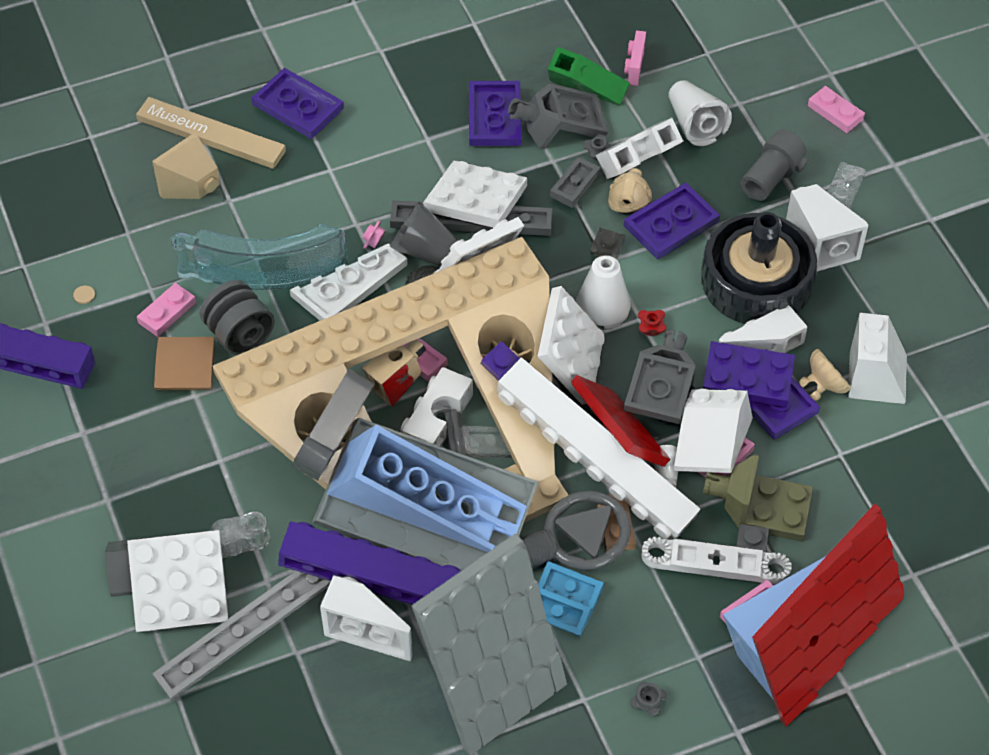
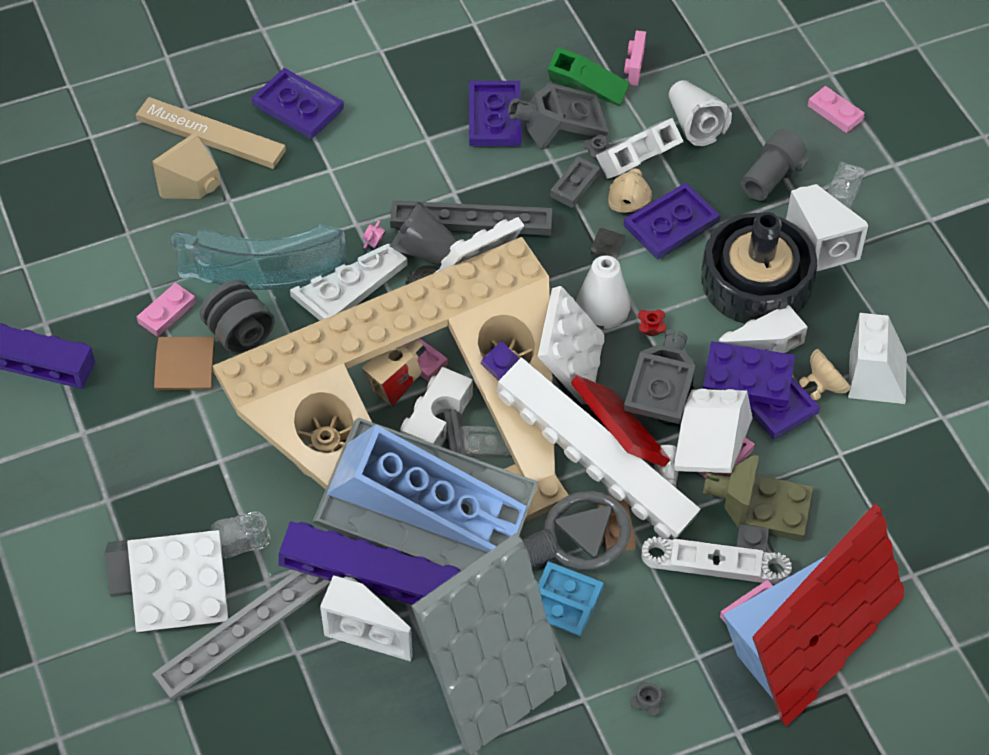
(84, 294): tan piece -> none
(332, 425): beam -> none
(475, 194): white plate -> none

